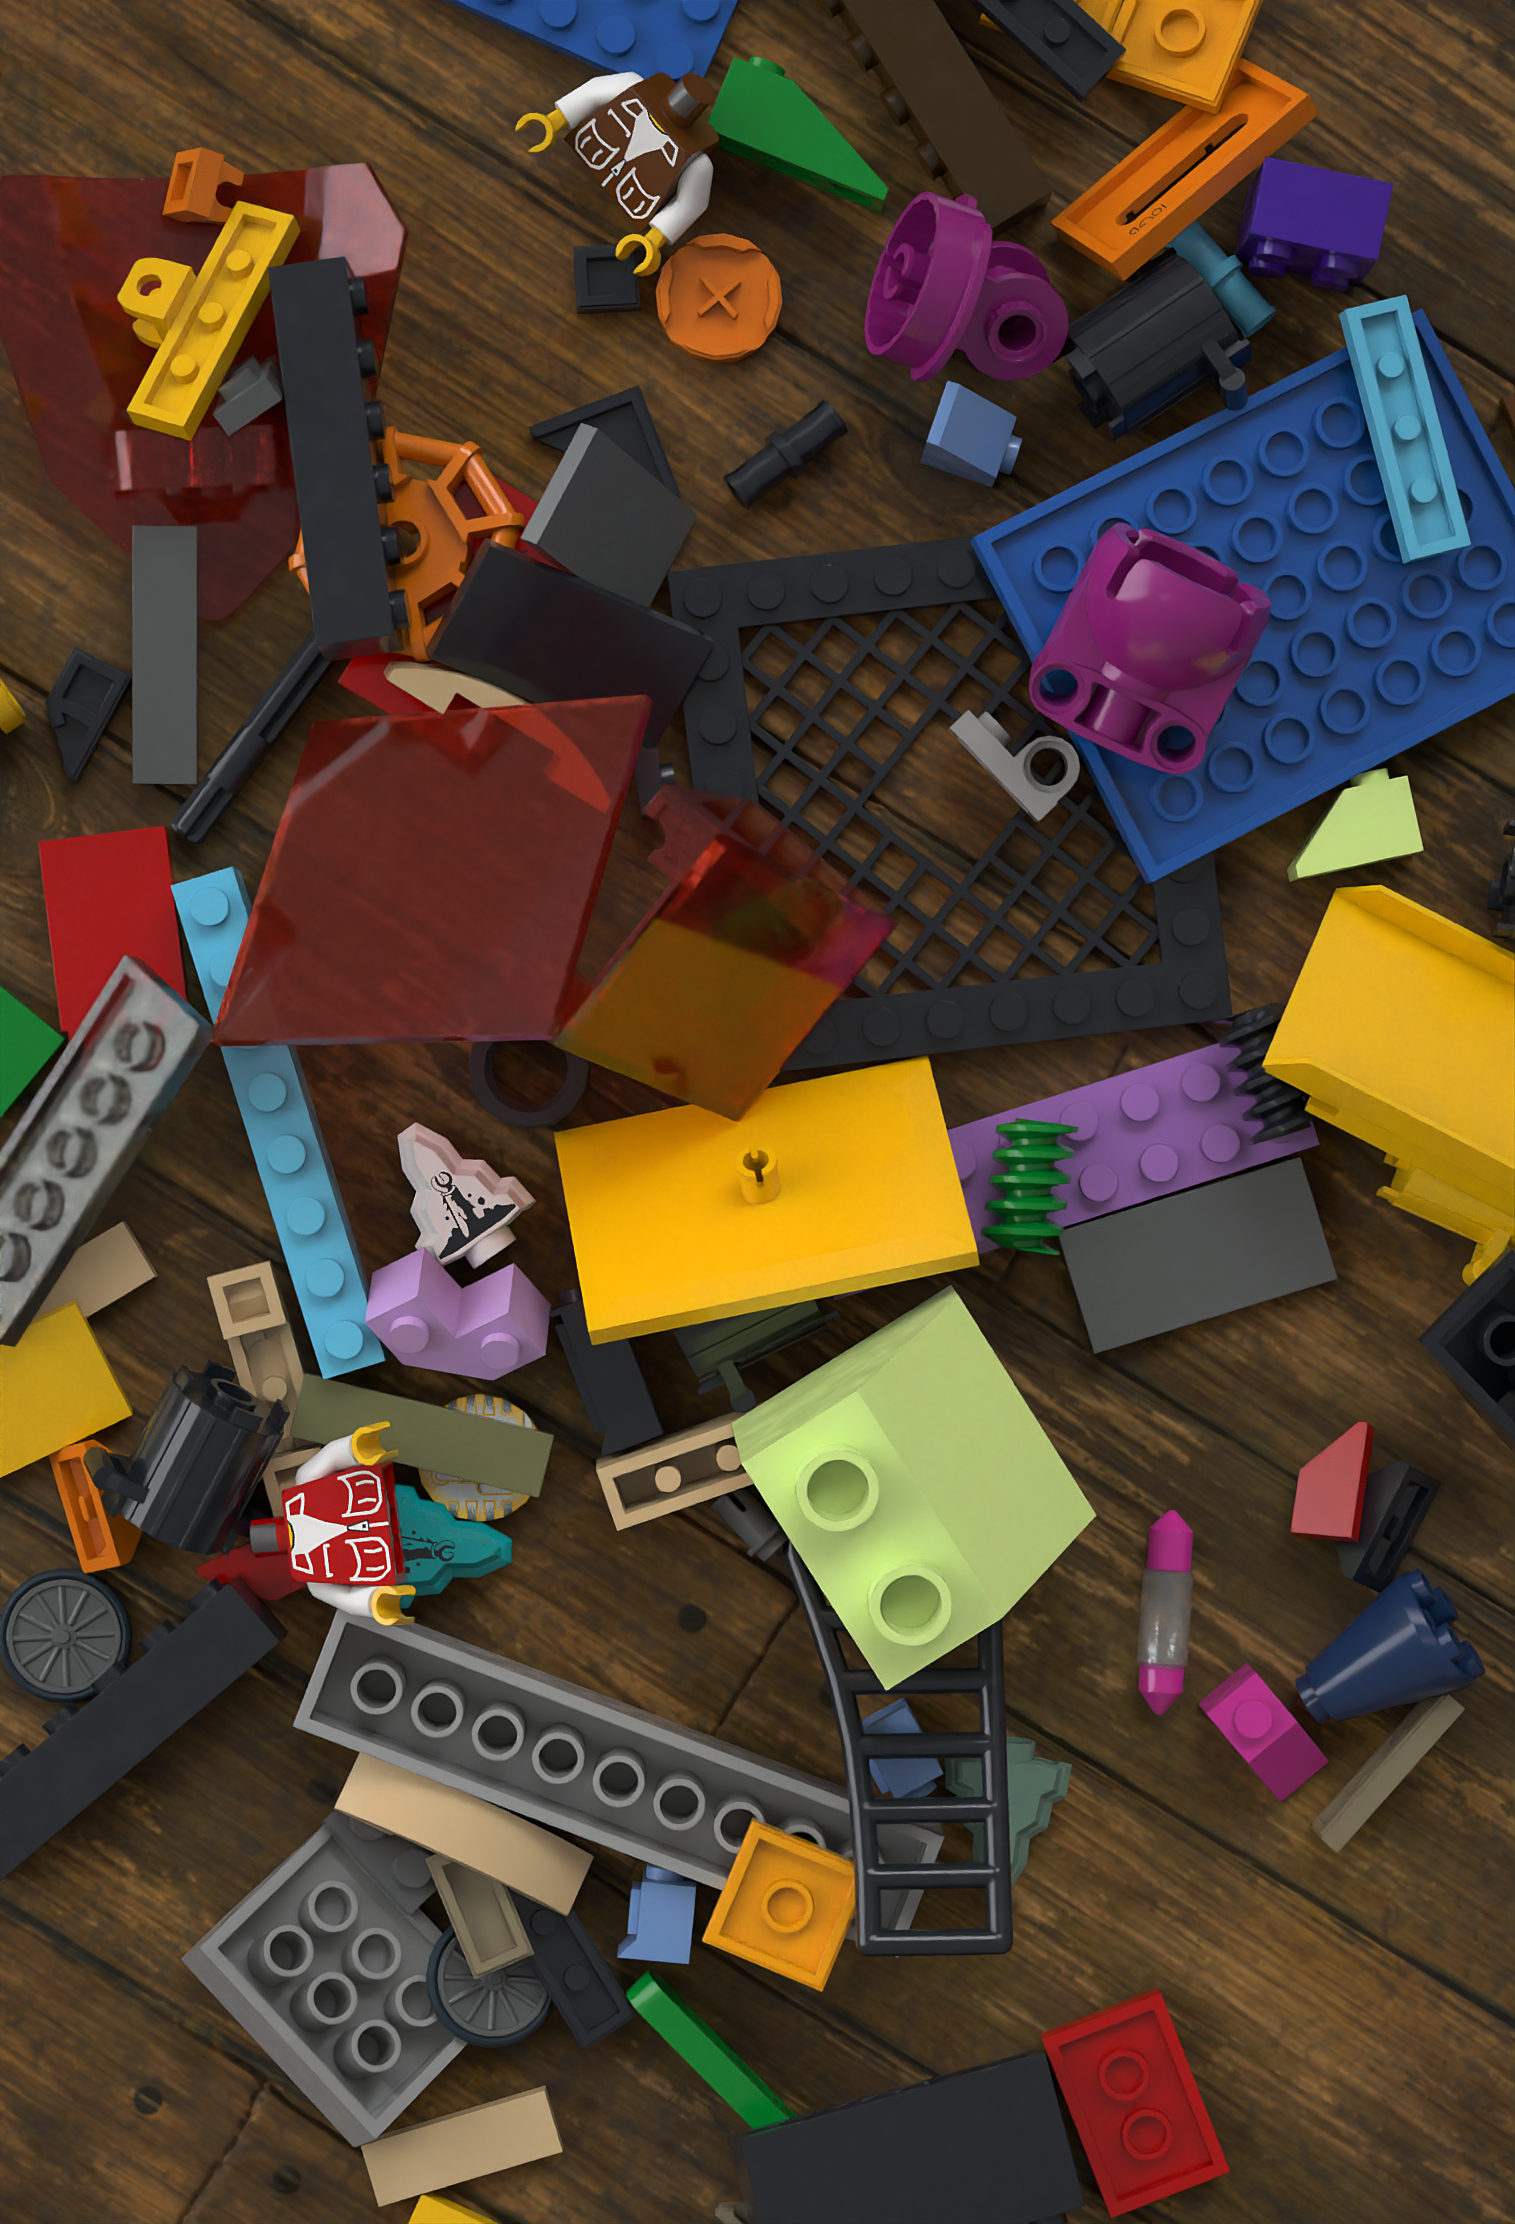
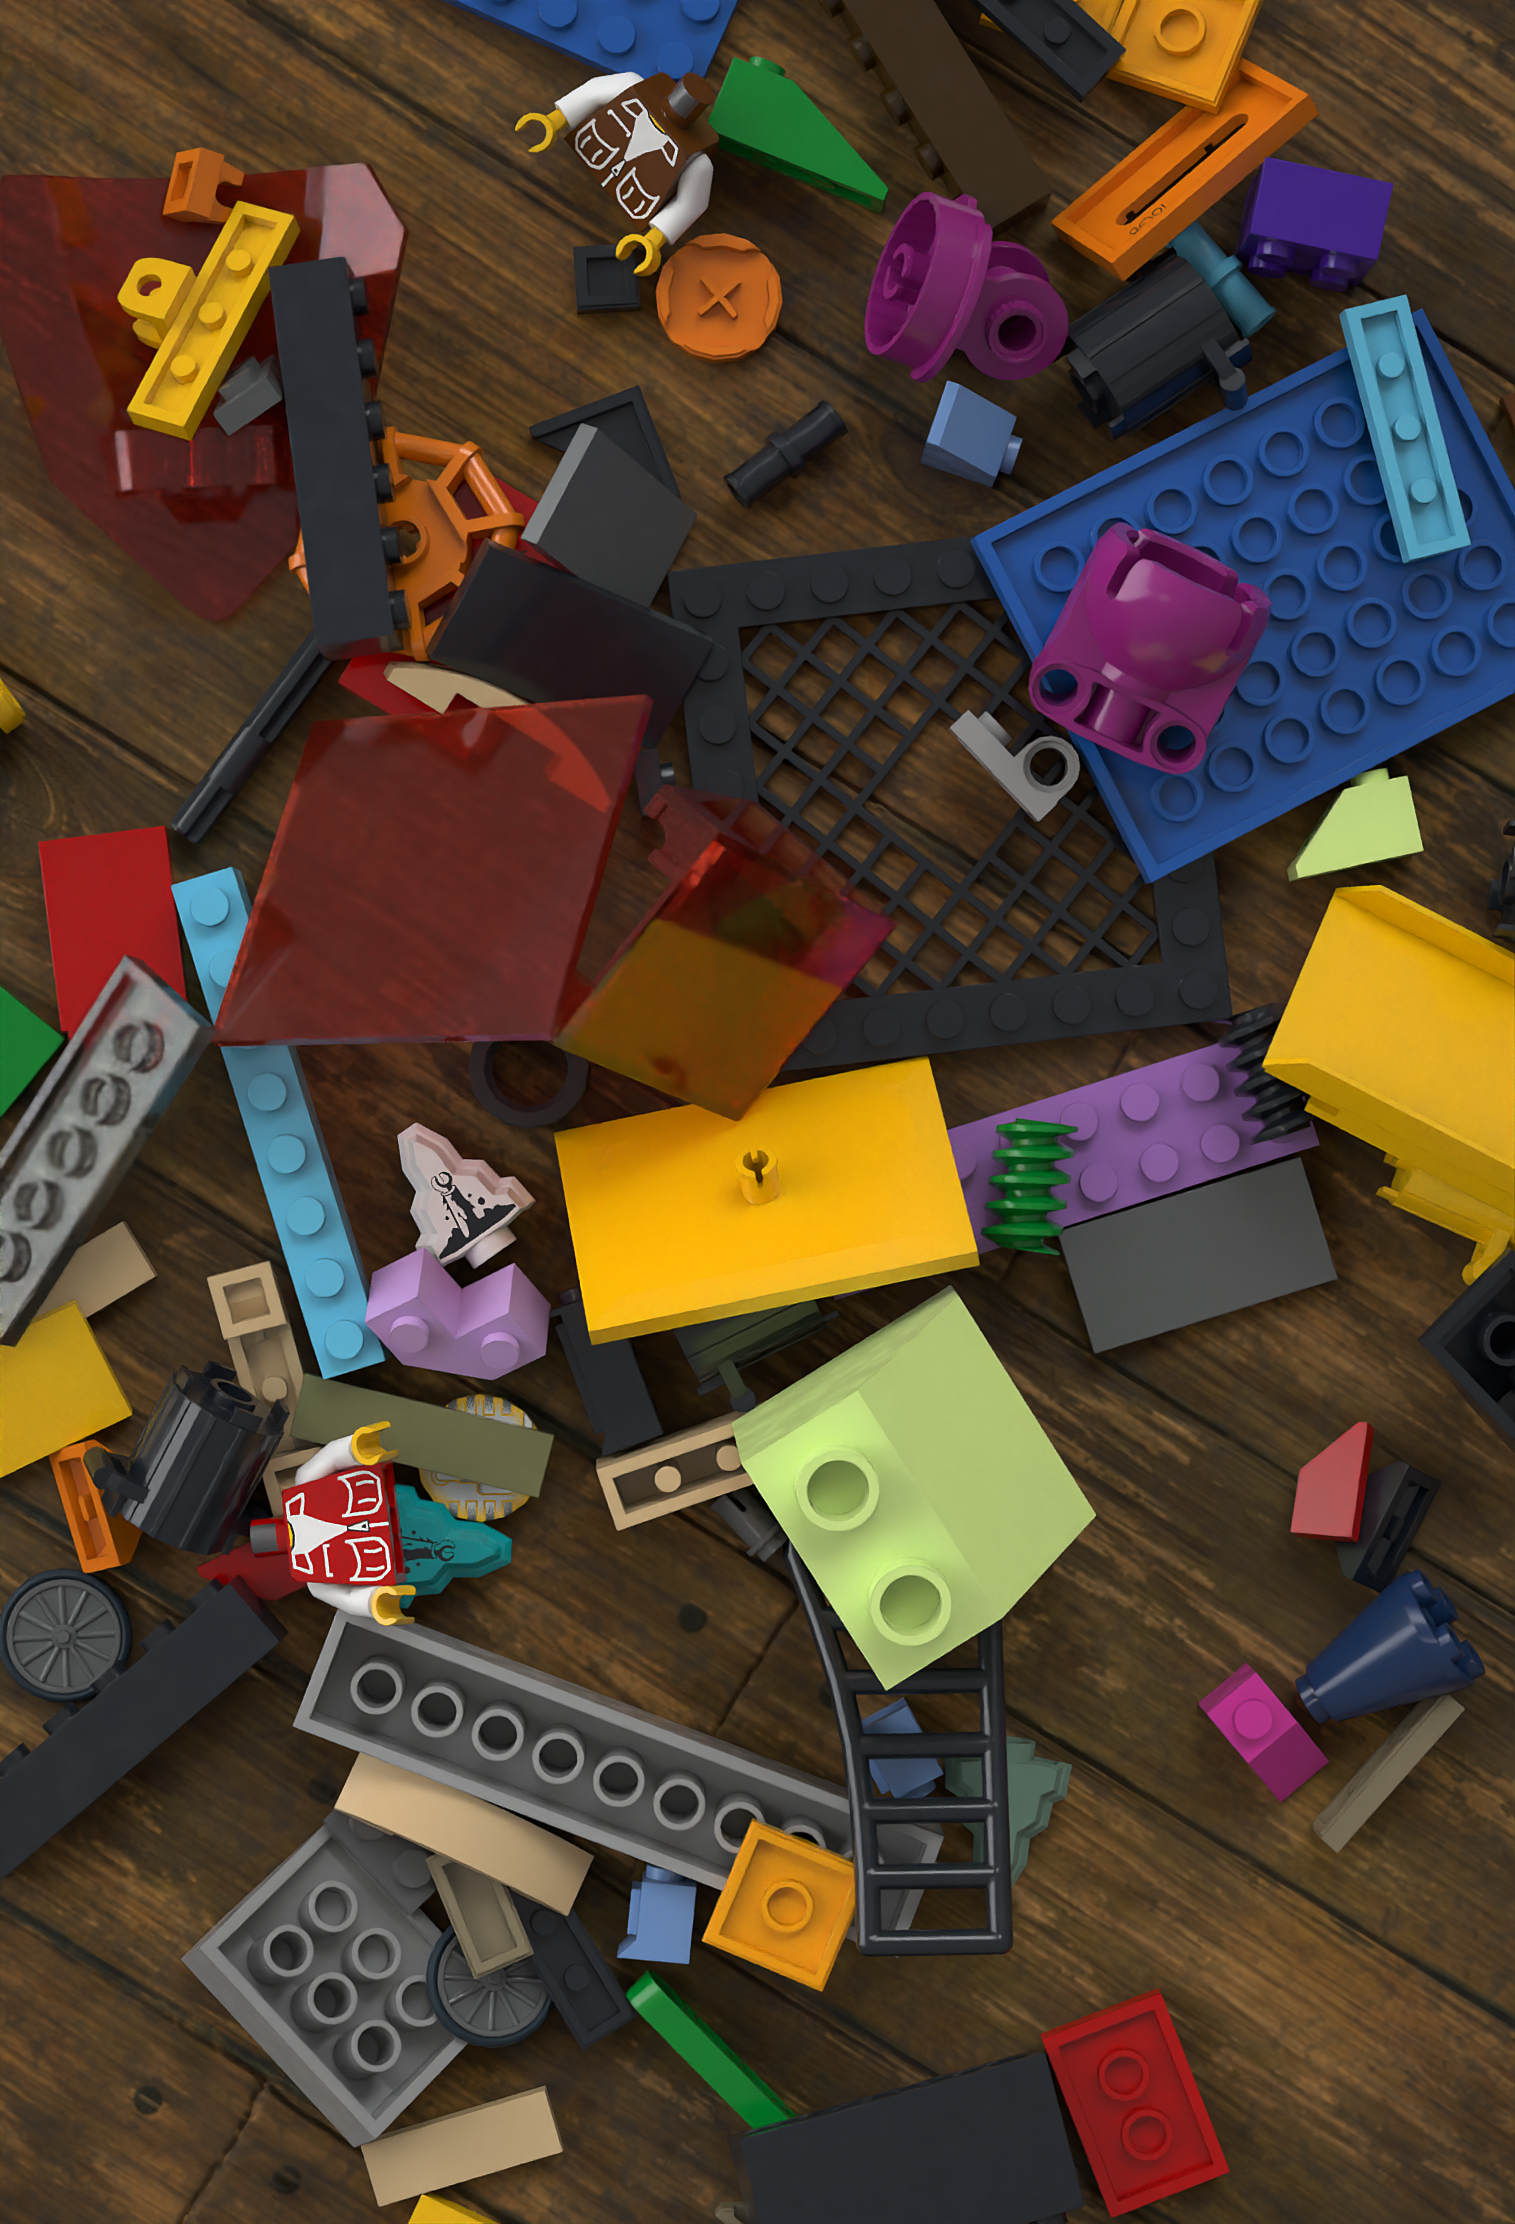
(84, 707): black tile -> none
(165, 654): dark grey tile -> none
(1165, 1612): piece -> none

